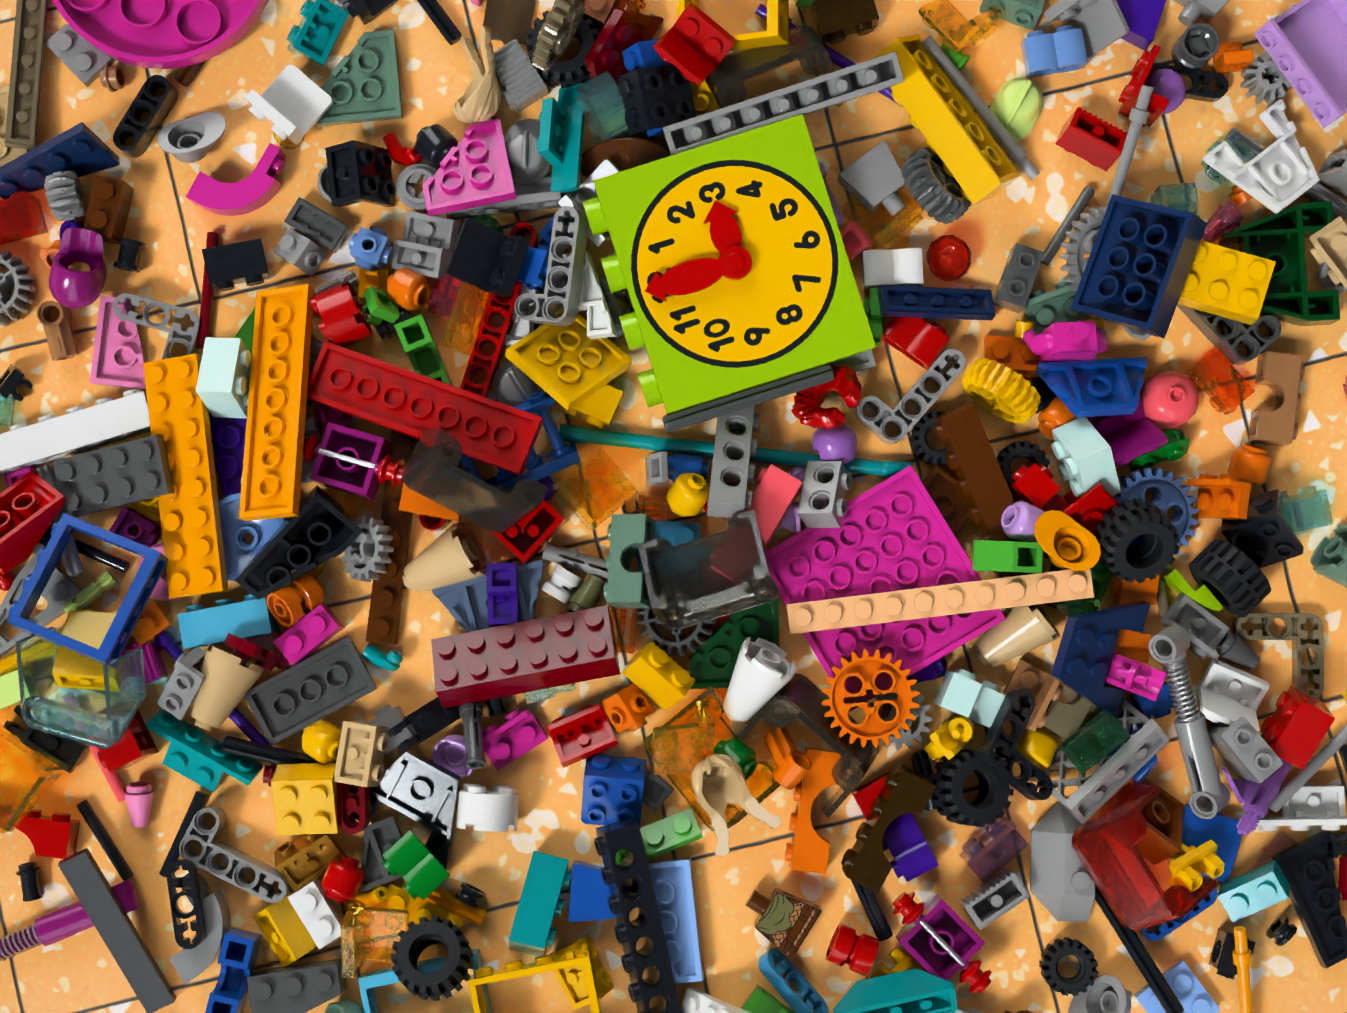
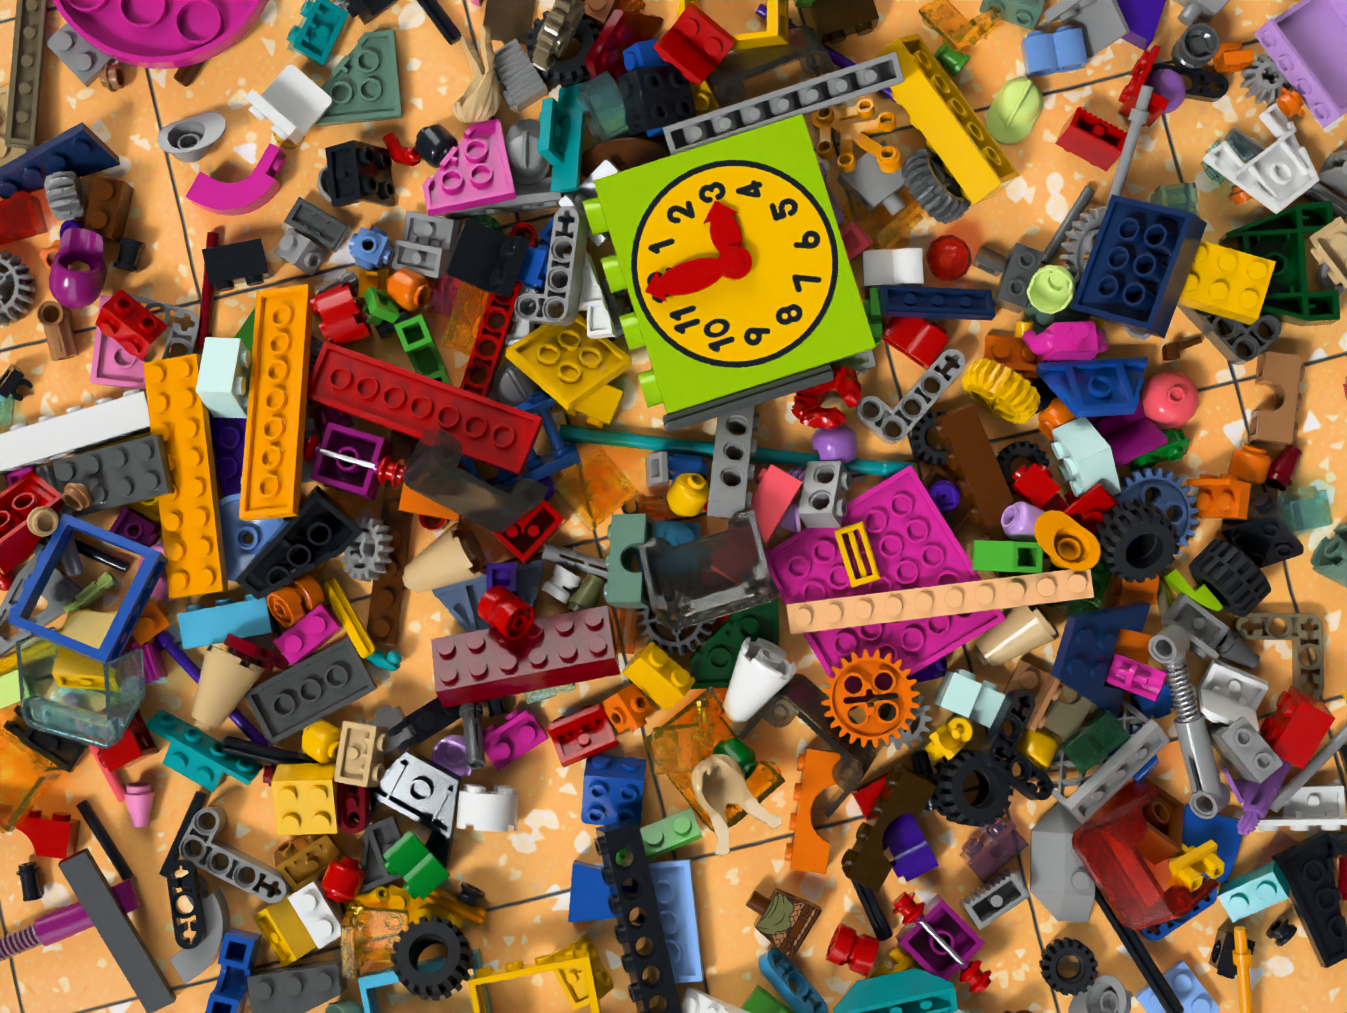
(42, 521): none -> tan plate
(76, 496): none -> medium nougat plate
(130, 324): none -> red bracket
(145, 101): black beam -> none
(183, 684): light grey bracket -> none
(349, 618): none -> yellow axle
(413, 175): light grey gear -> none
(506, 612): none -> red wheel
(539, 904): teal wedge -> none
(655, 790): dark grey tile -> none
(789, 761): orange piece -> none
(831, 119): none -> light orange plant
(864, 578): none -> yellow tile
(944, 495): none -> dark purple tile
(989, 261): none -> dark grey slope
(1016, 152): light grey bar -> none
(1051, 289): none -> yellowish green hair
(1172, 350): none -> reddish brown hand
(1220, 381): clear orange bracket -> none
(1223, 220): clear pink cone -> none
(1284, 468): none -> dark red cone
(1290, 103): none -> orange plate

